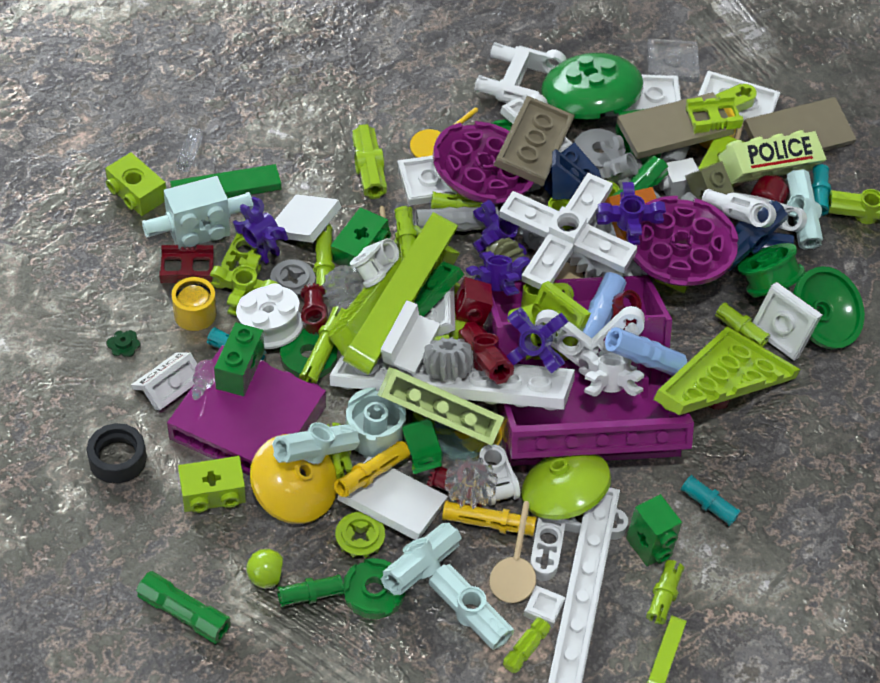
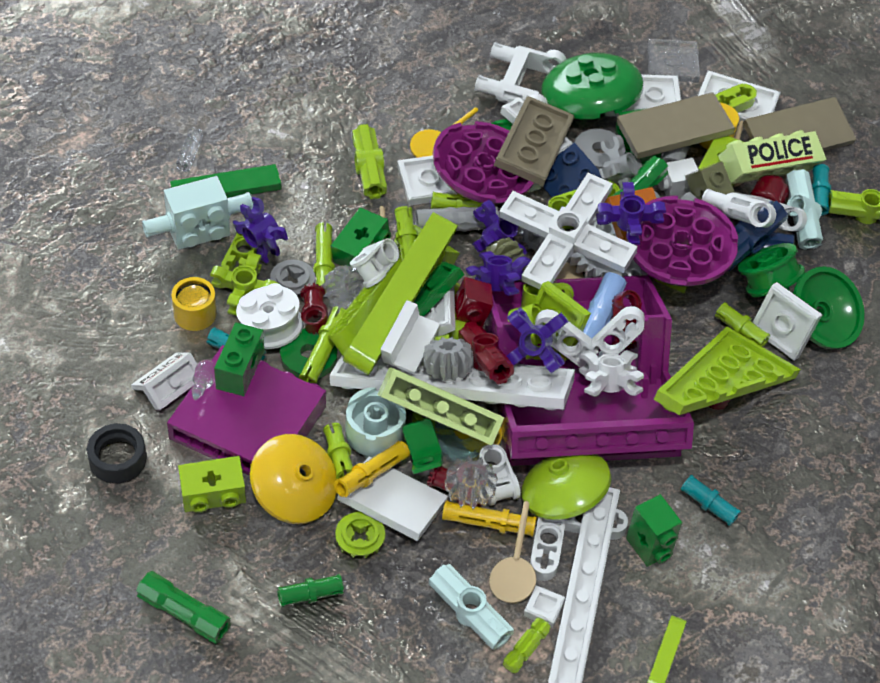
(123, 343): dark green plant -> none
(135, 184): lime brick -> none
(187, 256): dark red piece -> none
(265, 568): lime piece -> none
(307, 217): white tile -> none
(315, 443): light aqua piece -> none
(363, 602): green tile -> none
(421, 558): light aqua piece -> none
(565, 176): dark blue slope -> none
(644, 351): light blue axle -> none
(665, 592): lime pin -> none
(711, 107): lime piece -> none

